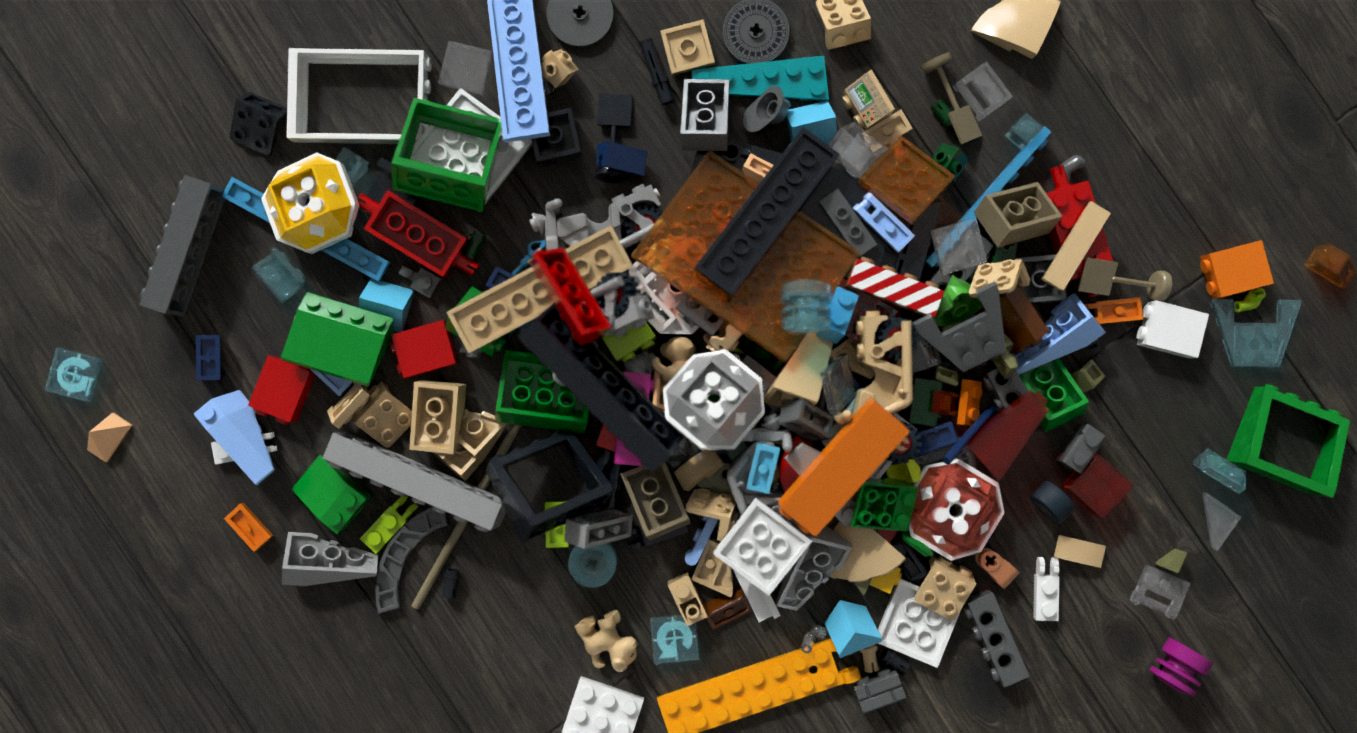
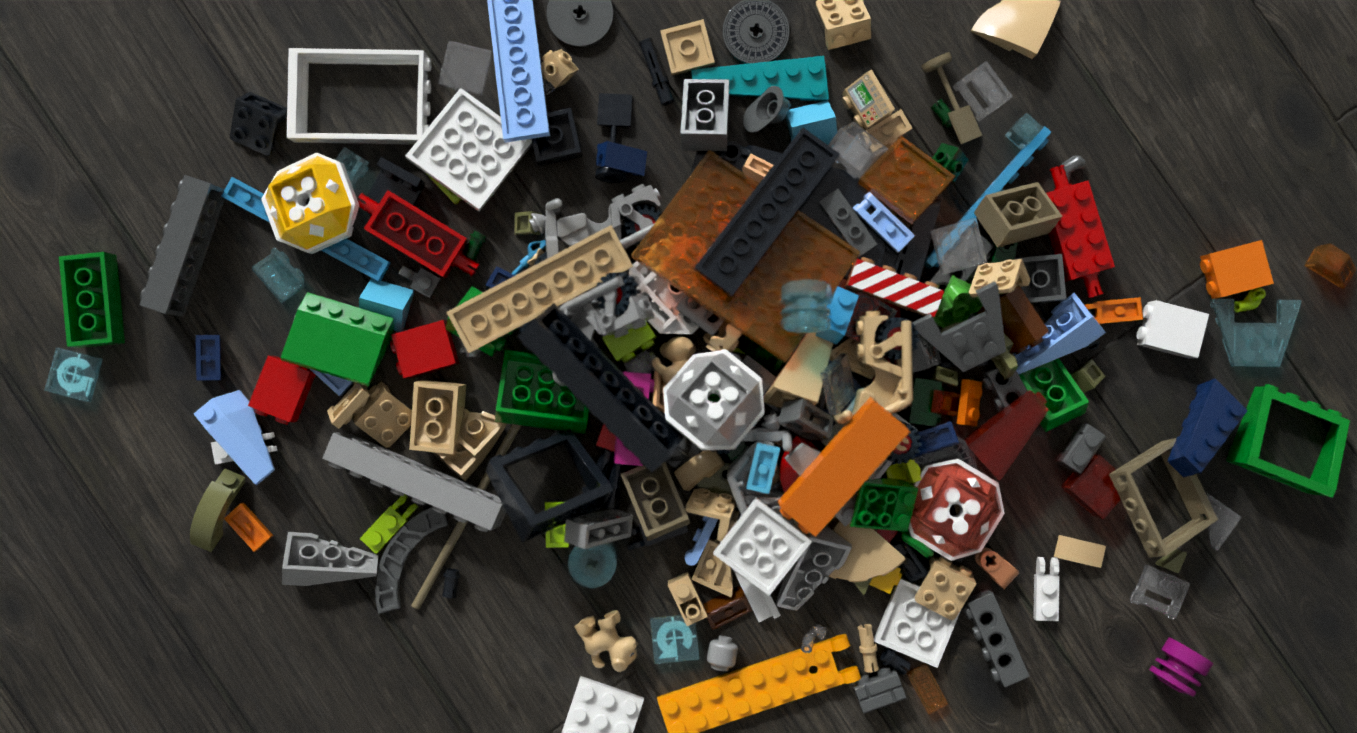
(91, 299): none -> green brick
(107, 436): light nougat slope -> none
(209, 516): none -> olive arch
(331, 495): green slope -> none
(439, 182): green windscreen -> none
(522, 223): none -> olive slope
(570, 295): red slope -> none
(722, 653): none -> light grey head
(851, 628): medium azure slope -> none
(927, 688): none -> clear orange tile
(969, 434): dark blue bar -> none
(1052, 502): black wheel -> none
(1076, 246): tan tile -> none
(1100, 274): dark tan piece -> none
(1191, 494): none -> dark tan window
(1207, 427): none -> dark blue wedge
(1221, 470): clear light blue bracket -> none

